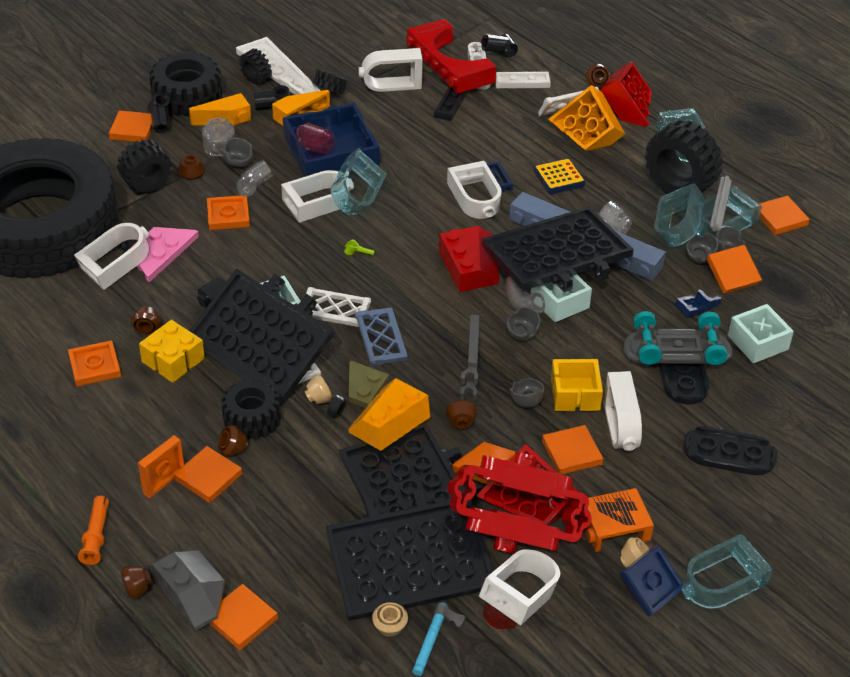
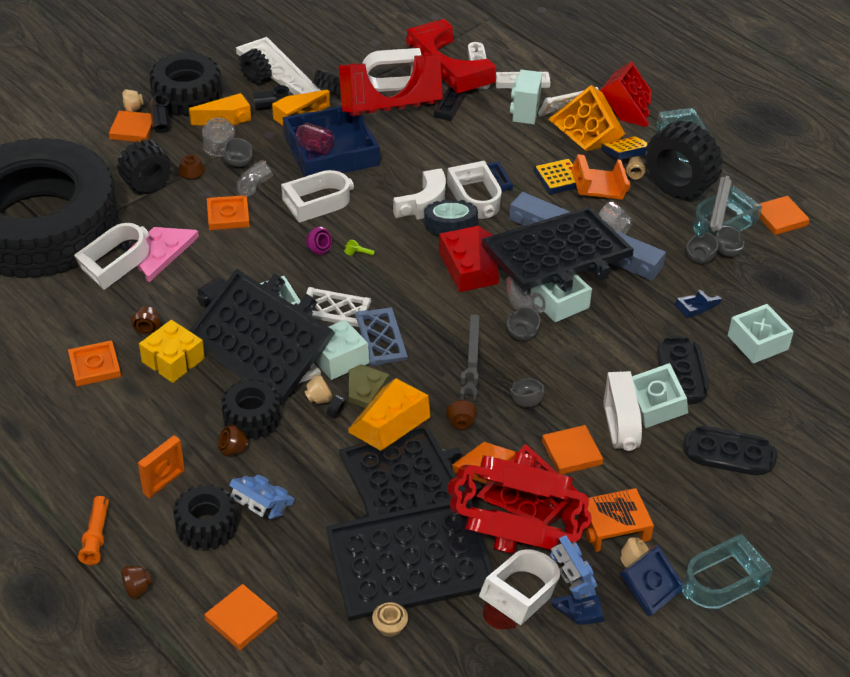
(132, 100): none -> tan cone
(190, 585): dark grey wedge -> none
(208, 474): orange tile -> none
(210, 531): none -> black tyre
(259, 493): none -> medium blue piece
(319, 240): none -> magenta cone
(343, 351): none -> light aqua brick
(360, 95): none -> red arch
(372, 175): clear light blue window -> none
(434, 190): none -> white arch
(440, 614): medium azure piece -> none
(450, 216): none -> black wheel
(500, 44): black piece -> none
(526, 96): none -> light aqua brick
(576, 384): yellow piece -> none
(578, 571): none -> medium blue piece
(581, 611): none -> dark blue slope
(597, 75): reddish brown cone -> none
(600, 182): none -> orange panel
(625, 147): none -> tile
(635, 168): none -> tan cone
(659, 395): none -> light aqua brick
(674, 202): clear light blue window -> none
(677, 345): dark grey piece -> none
(733, 269): orange tile -> none

